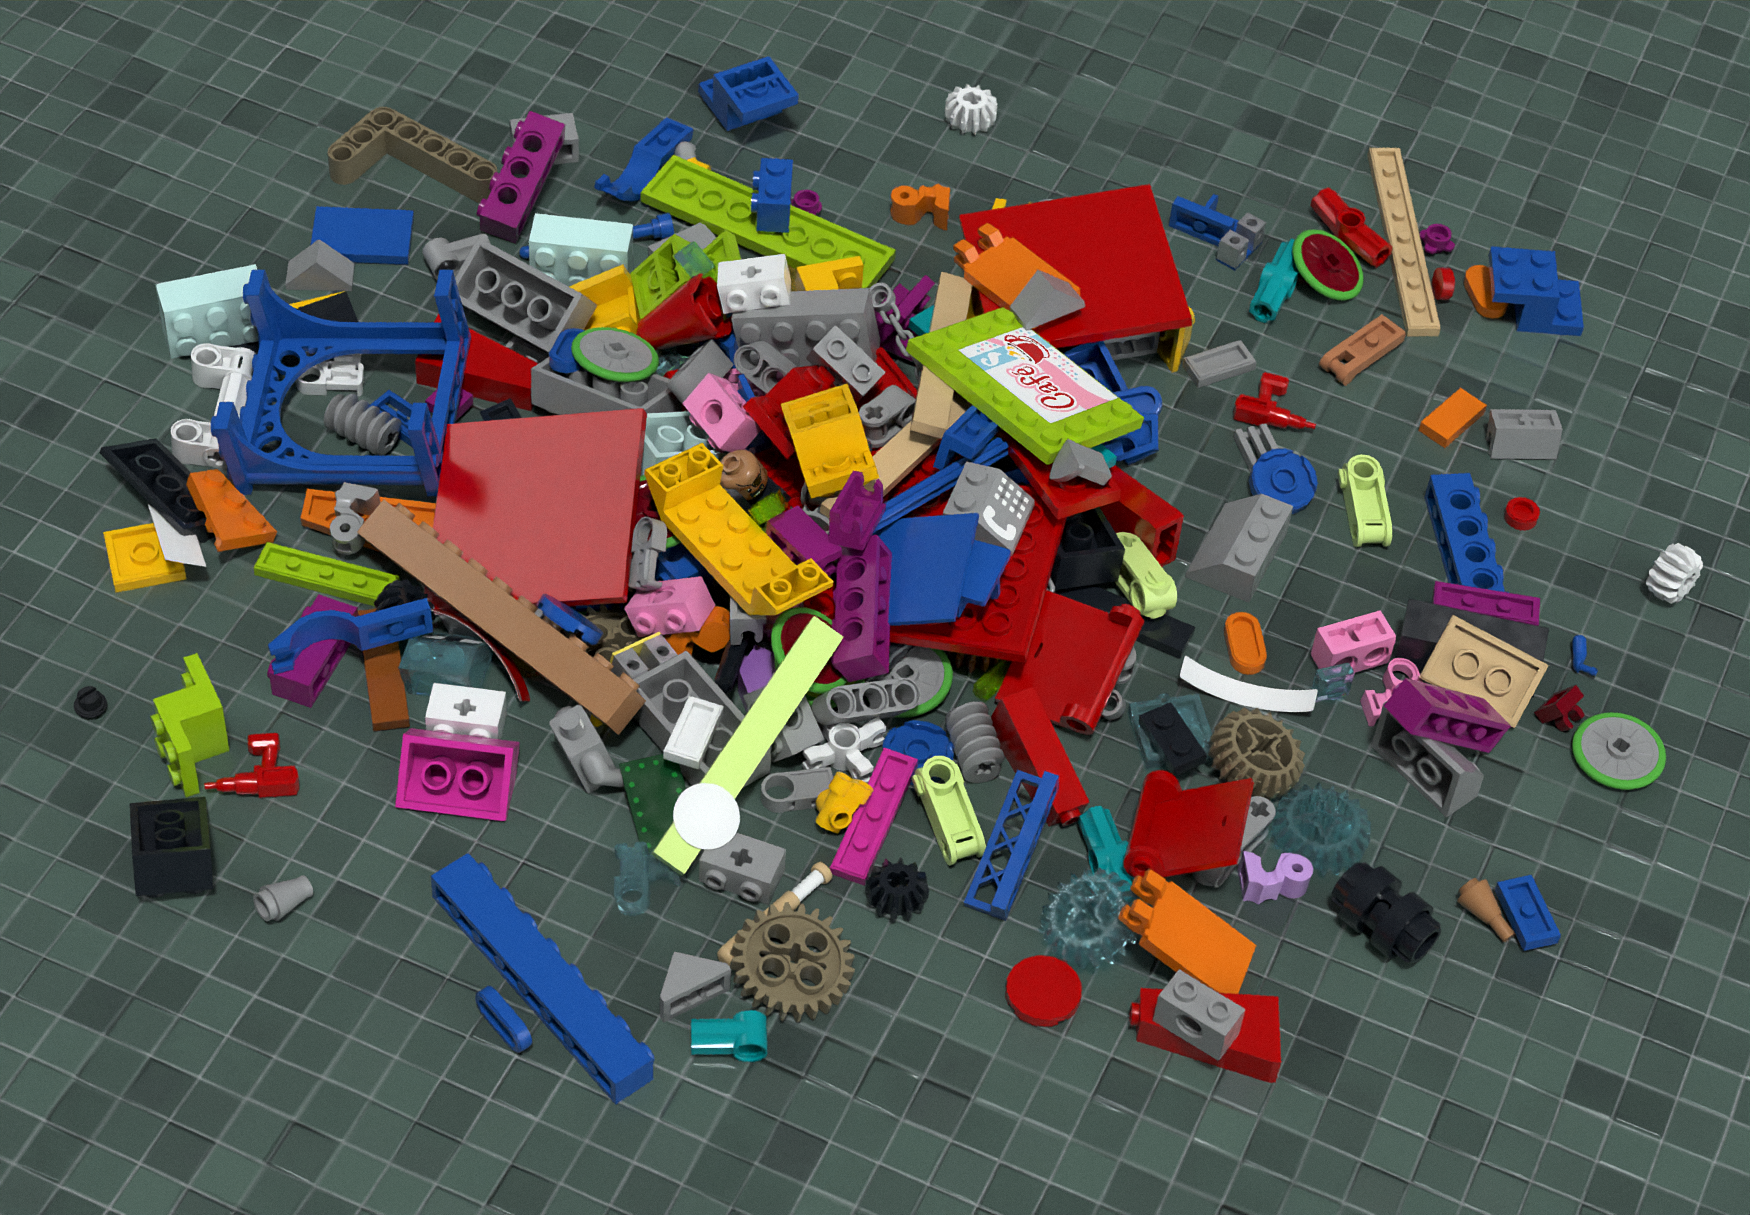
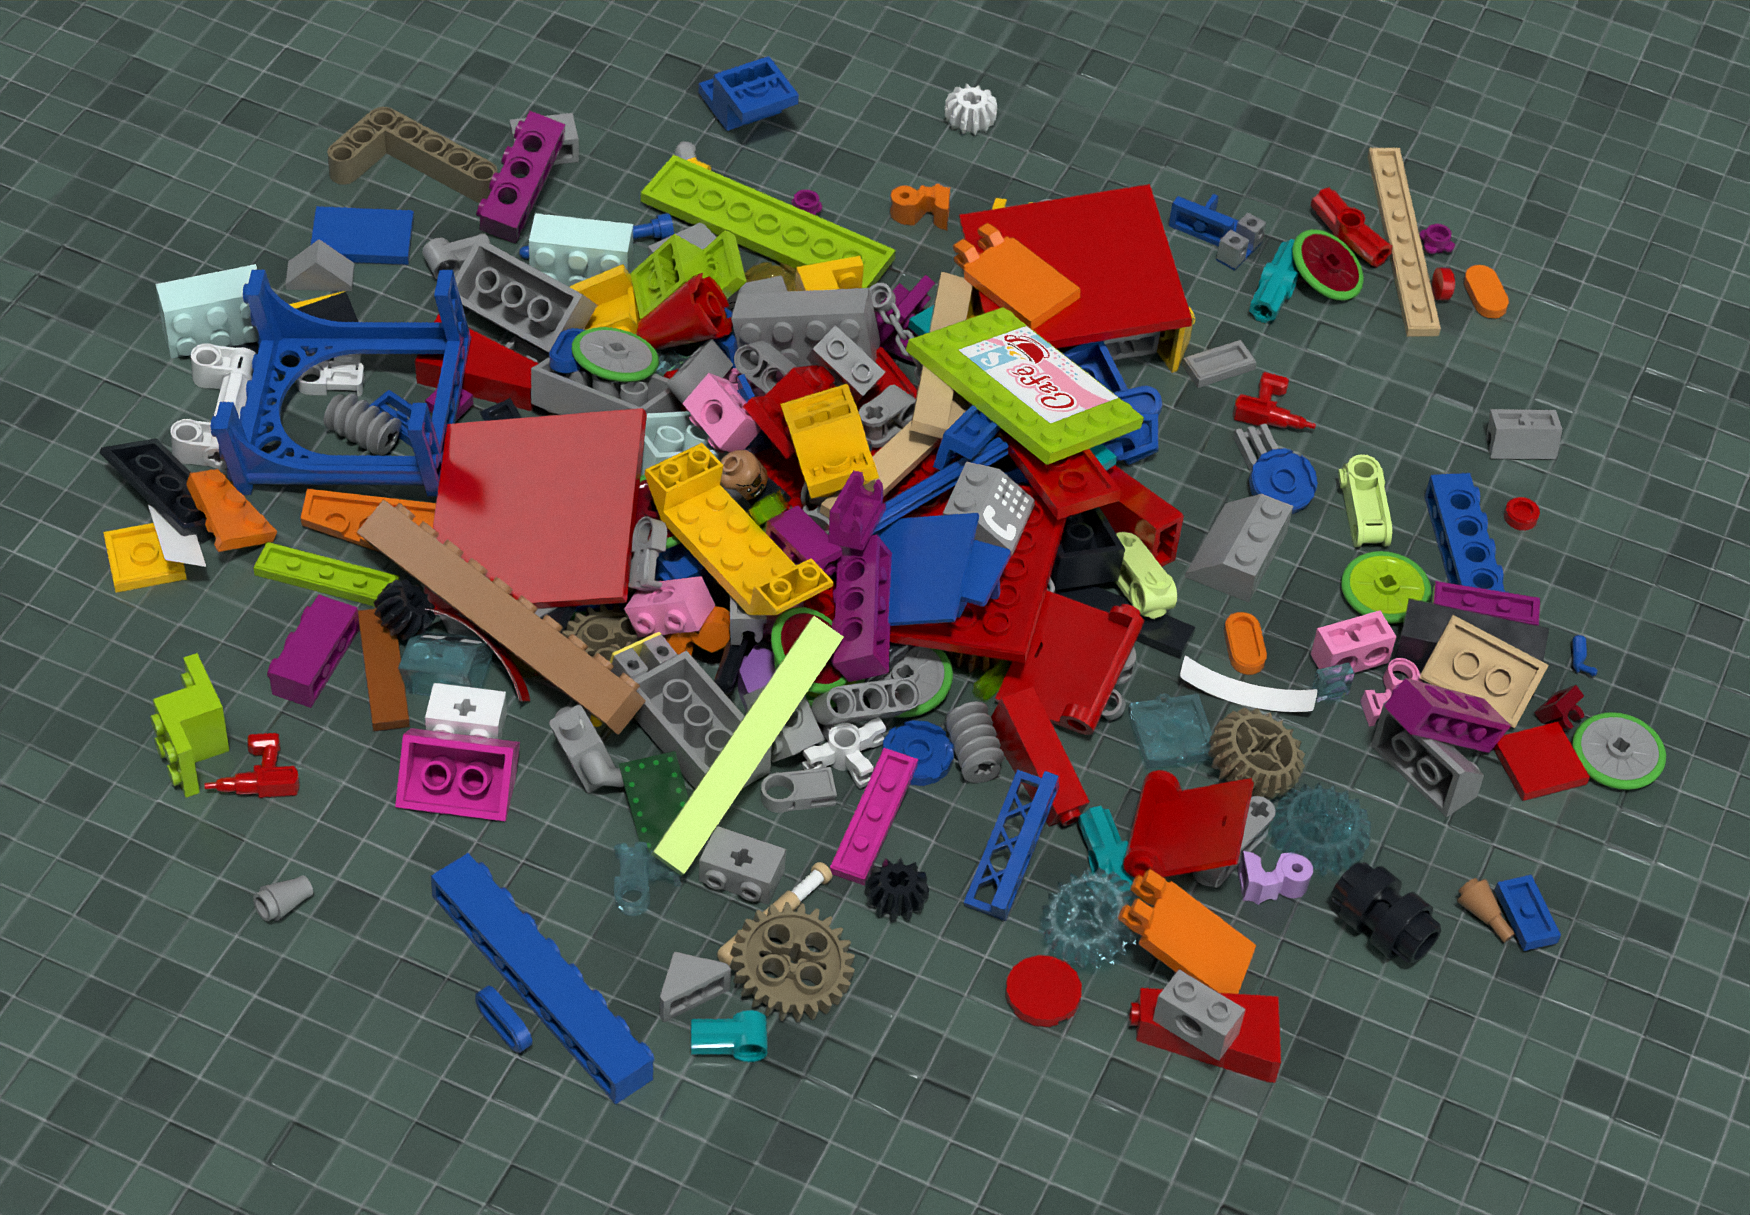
(89, 702): black piece -> none
(170, 847): black slope -> none
(350, 501): light grey leg -> none
(364, 630): blue piece -> none
(569, 619): blue tile -> none
(646, 160): blue piece -> none
(693, 732): white tile -> none
(694, 260): clear light blue tile -> none
(706, 816): white sticker -> none
(754, 283): white brick -> none
(774, 194): blue brick -> none
(841, 801): yellow plate -> none
(949, 809): yellowish green piece -> none
(1044, 300): light grey slope -> none
(1081, 461): light grey tile -> none
(1172, 739): black plate -> none
(1362, 349): nougat plate -> none
(1370, 574): none -> lime wheel
(1452, 417): orange tile -> none
(1532, 285): blue bracket -> none
(1541, 761): none -> red tile
(1674, 573): white gear -> none

